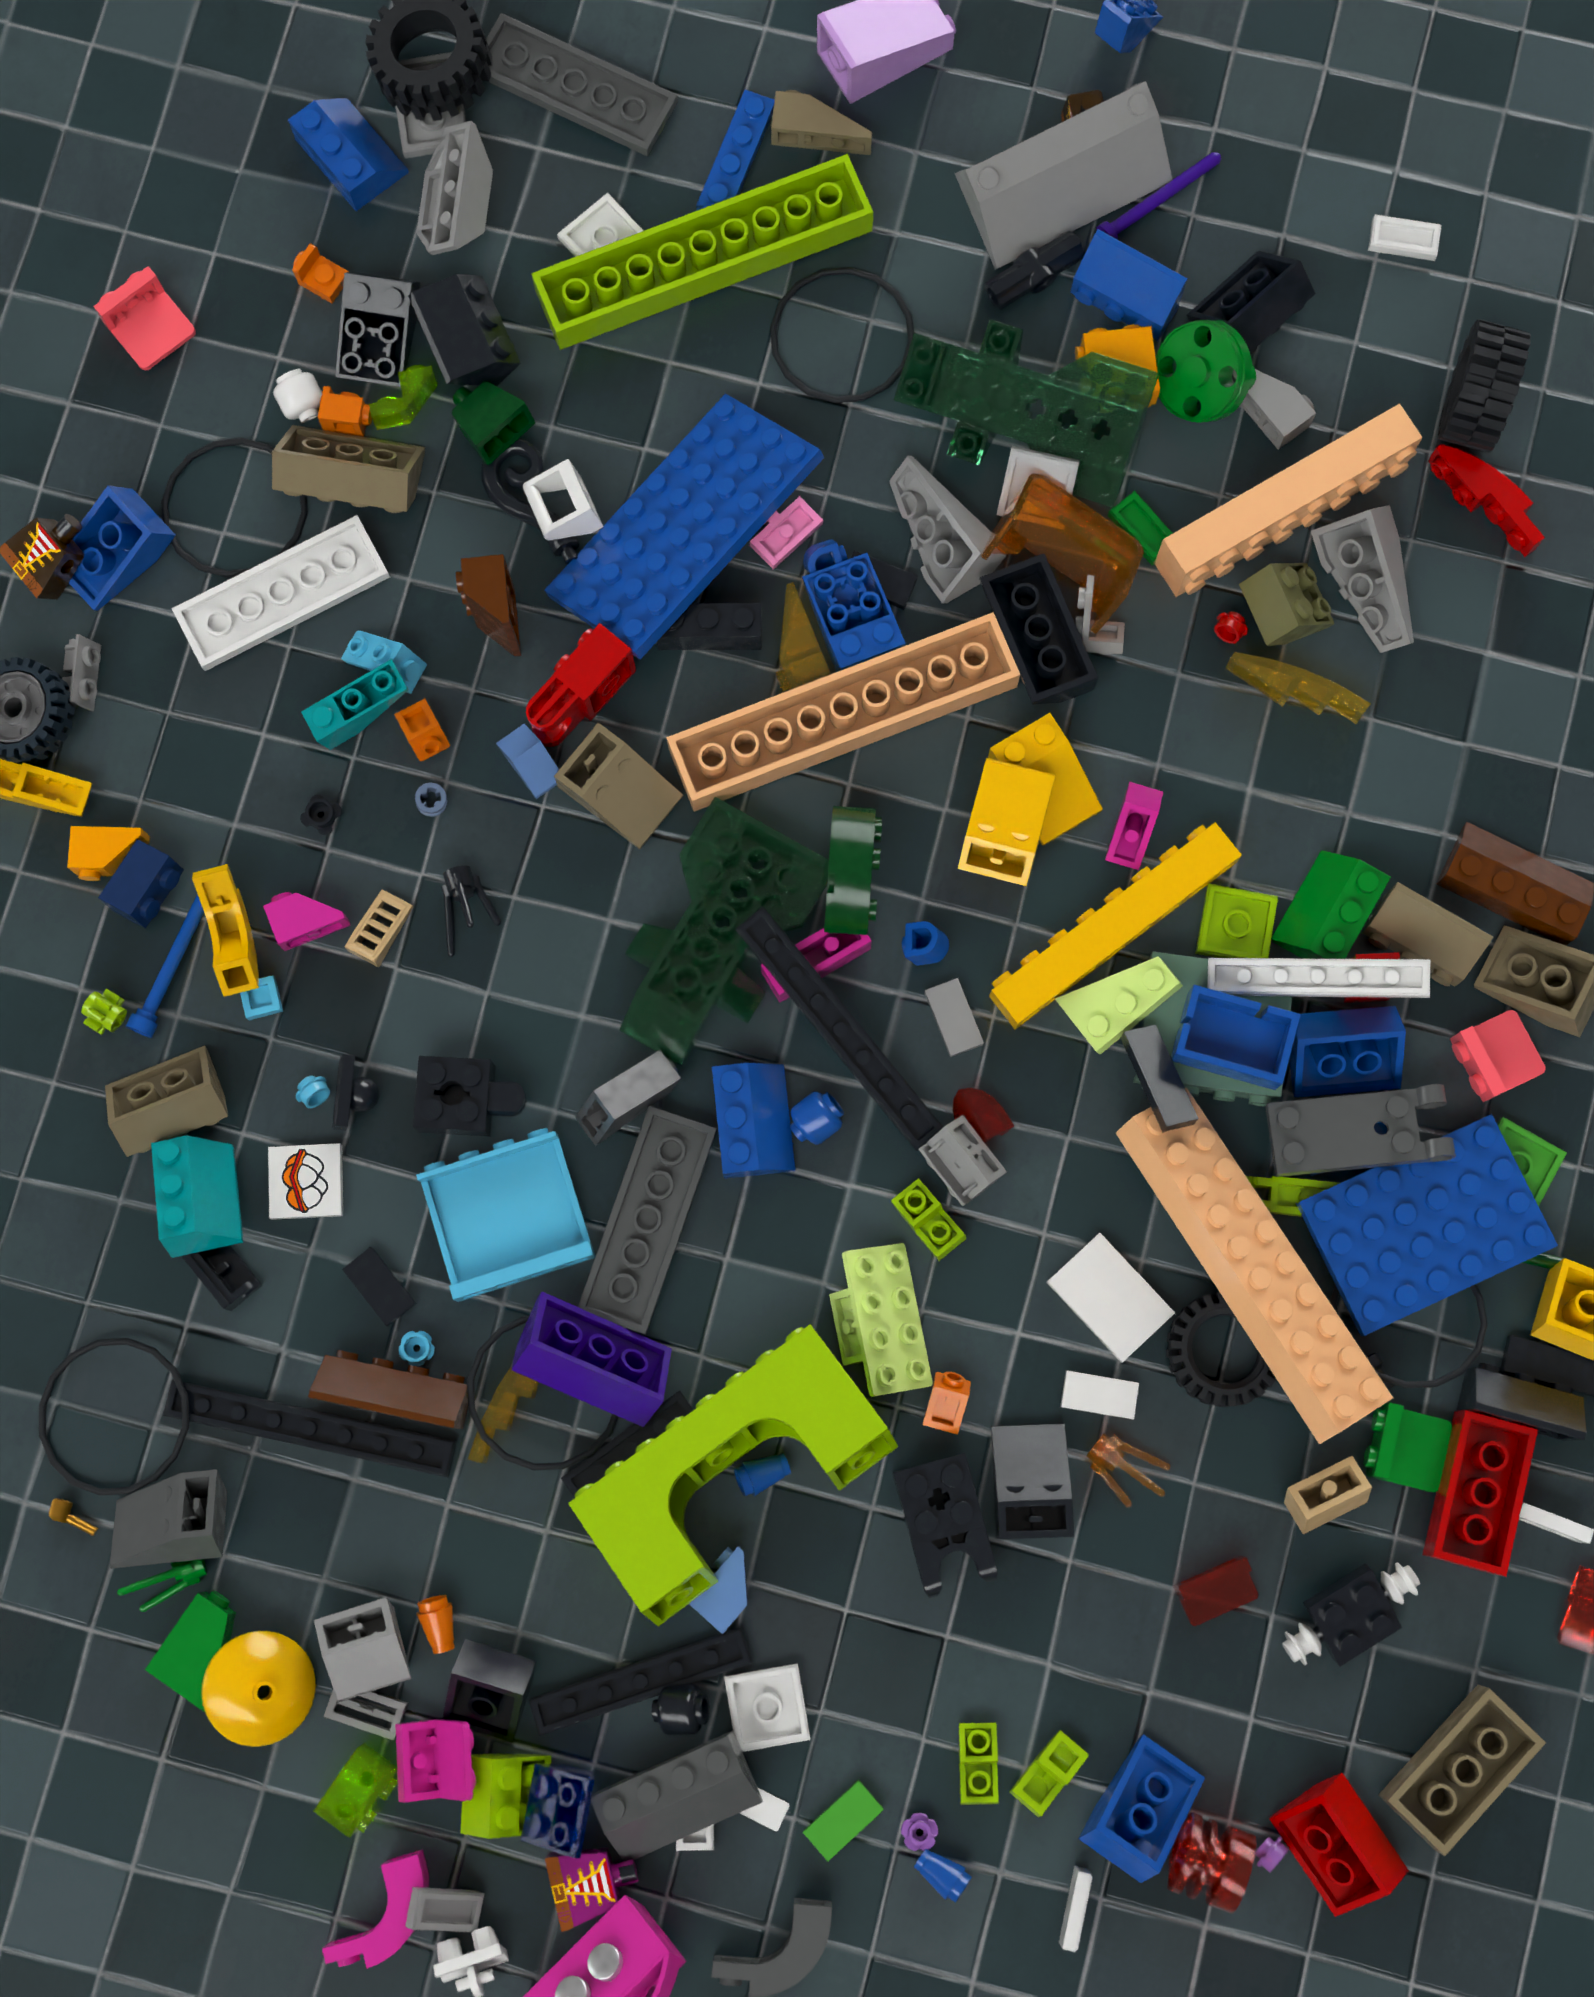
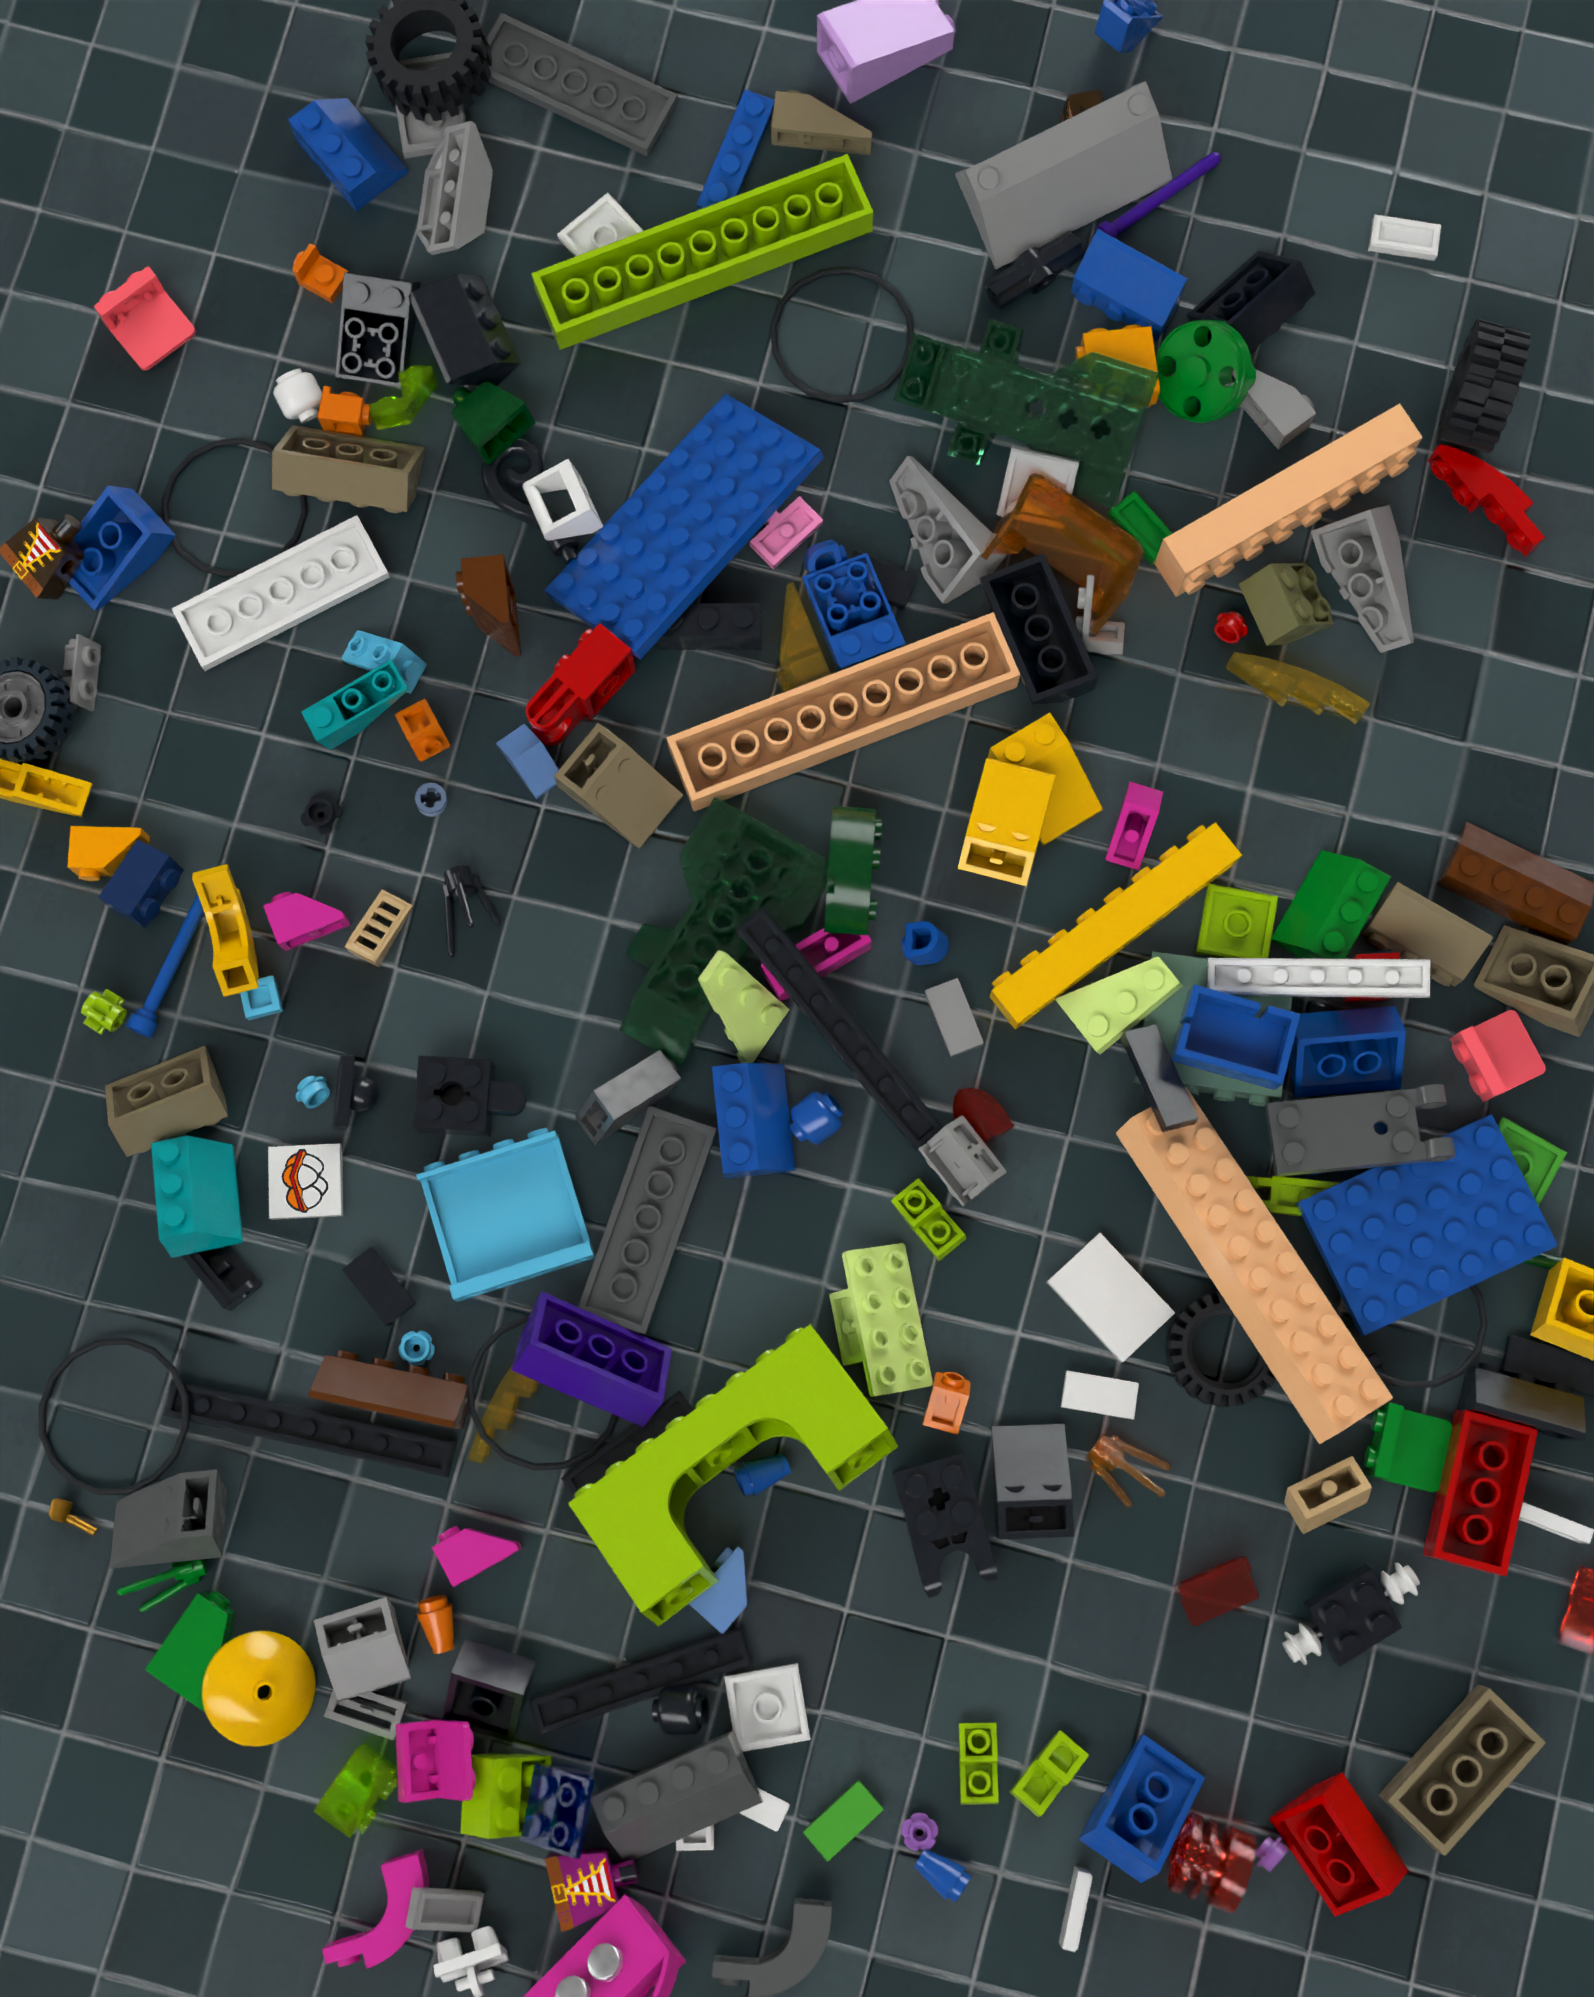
(471, 1552): none -> dark pink slope
(743, 1004): none -> yellowish green wing

